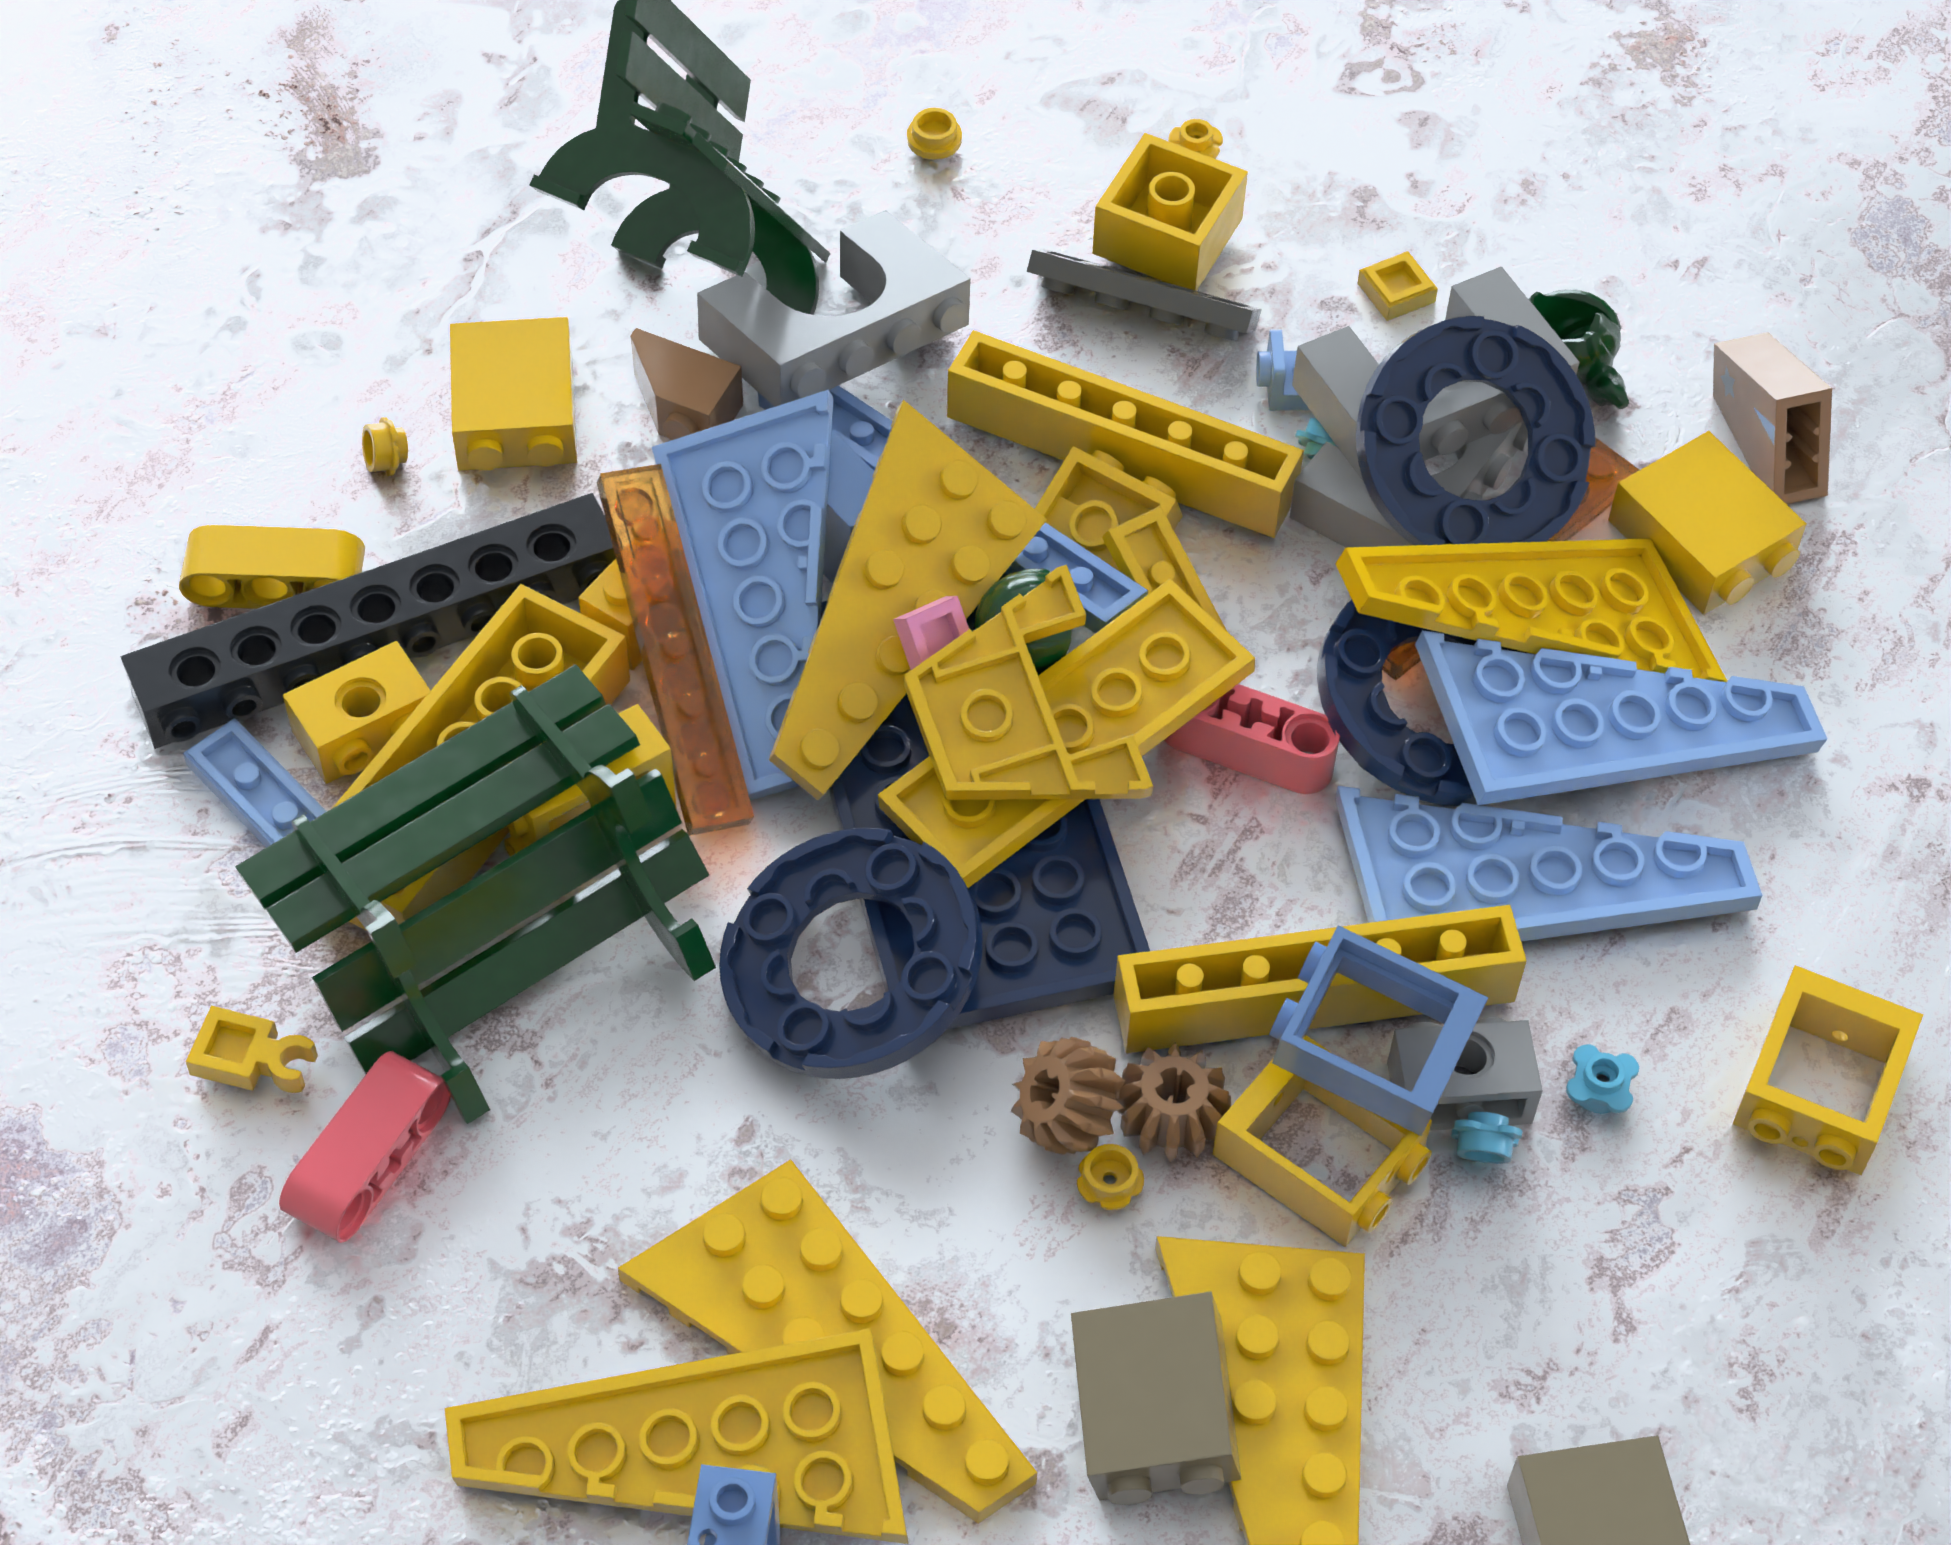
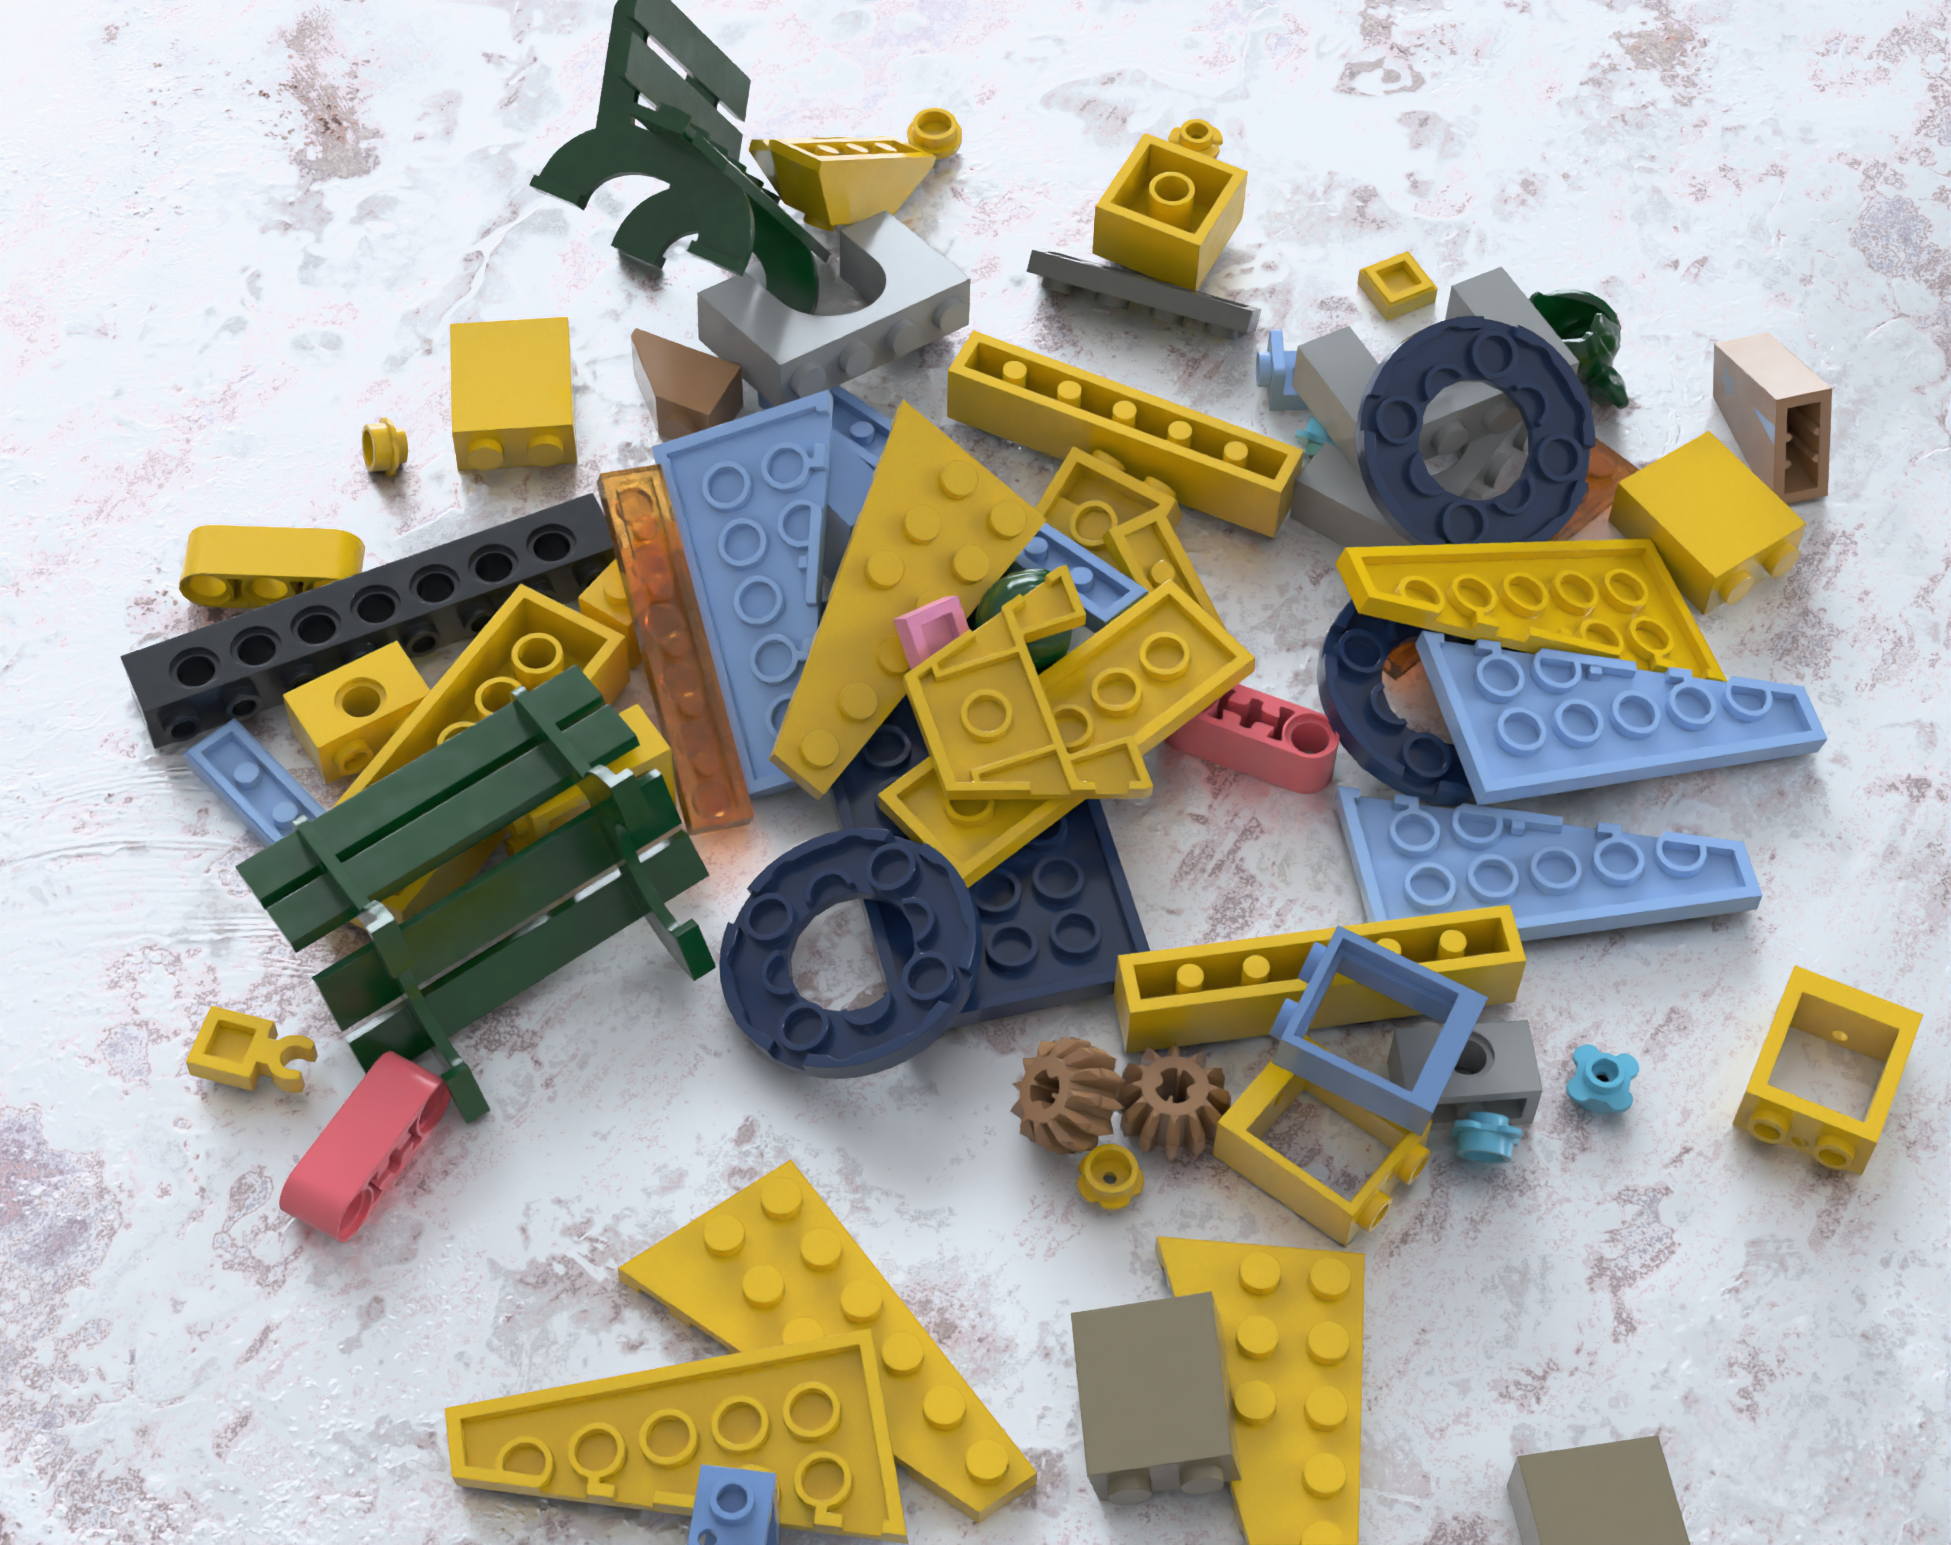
(841, 176): none -> yellow wedge

